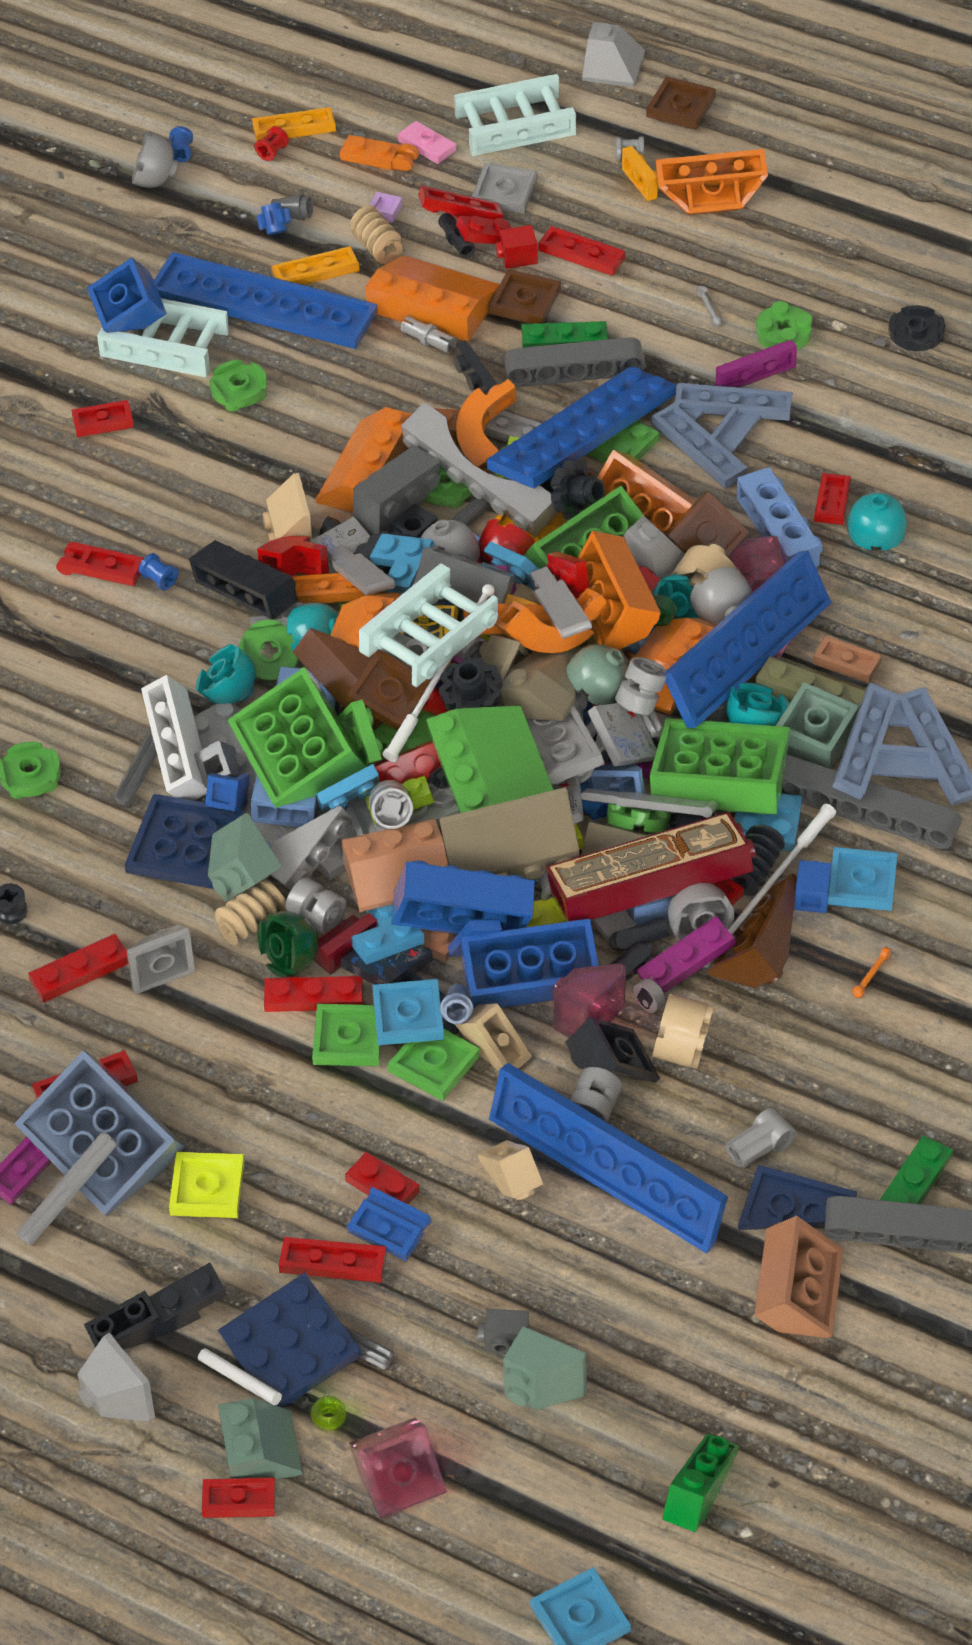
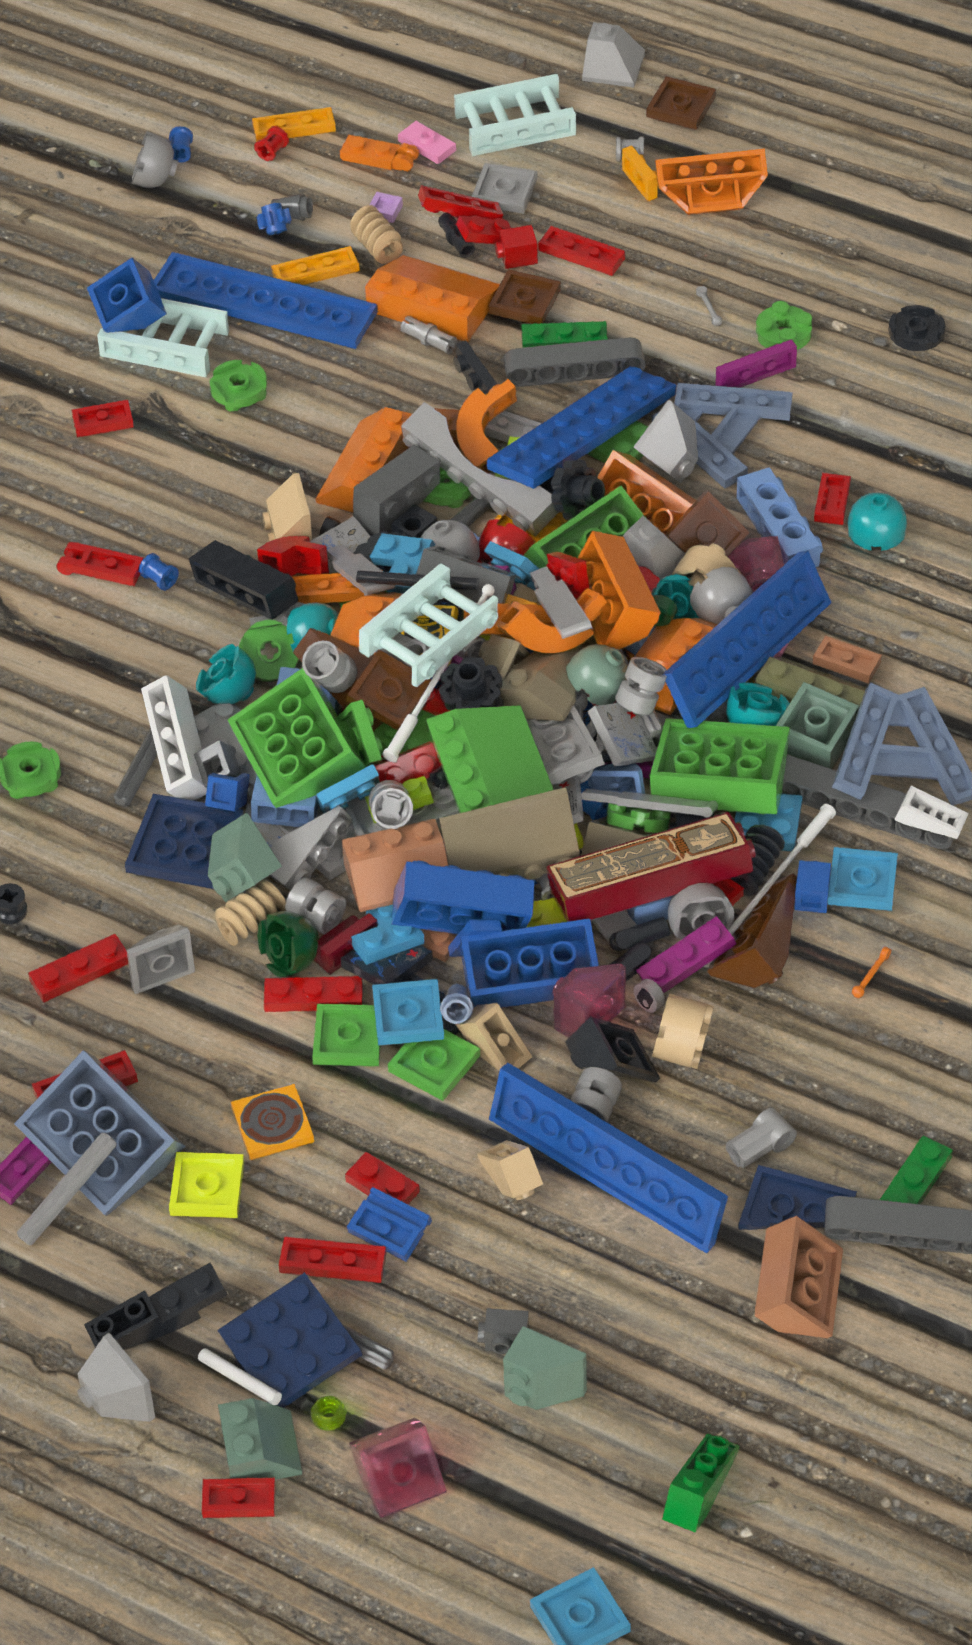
(272, 1122): none -> tile
(329, 666): none -> light grey wheel
(410, 579): none -> black bar
(671, 442): none -> light grey slope
(917, 801): none -> white slope

